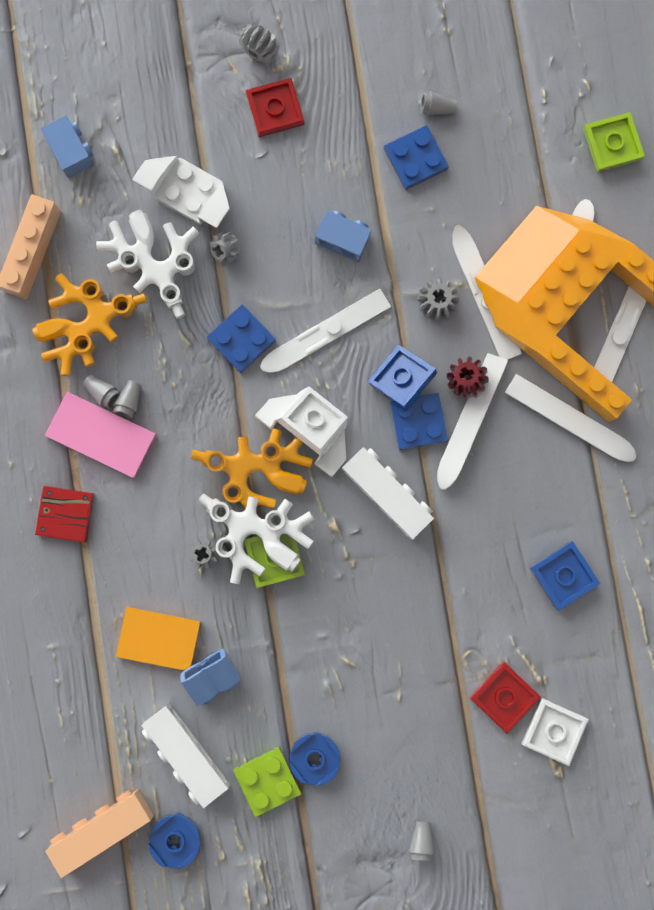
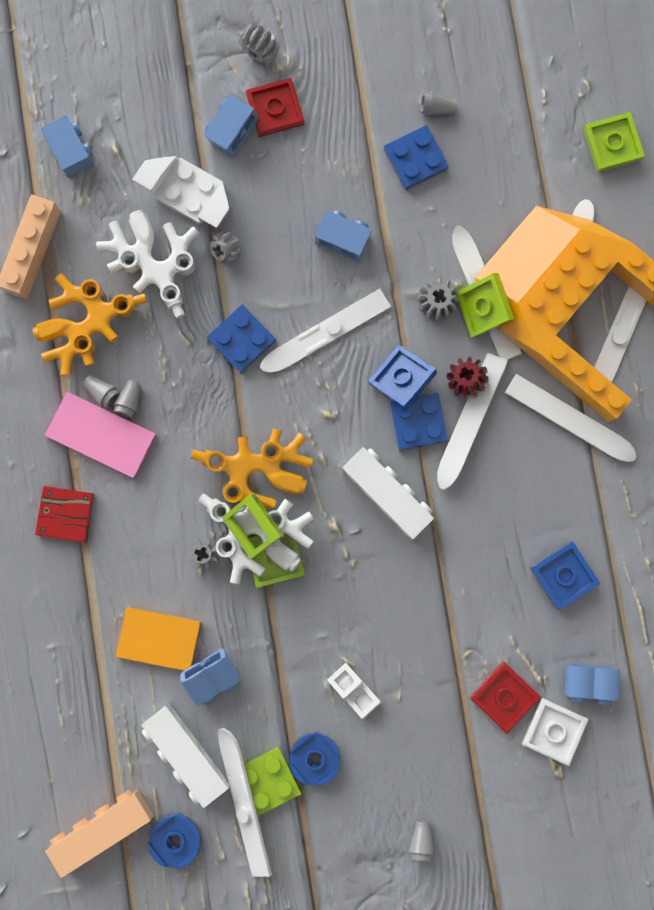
(231, 125): none -> medium blue brick
(244, 804): none -> white piece
(262, 517): none -> lime tile
(313, 422): white piece -> none
(354, 691): none -> white slope
(485, 305): none -> lime plate
(592, 683): none -> medium blue brick

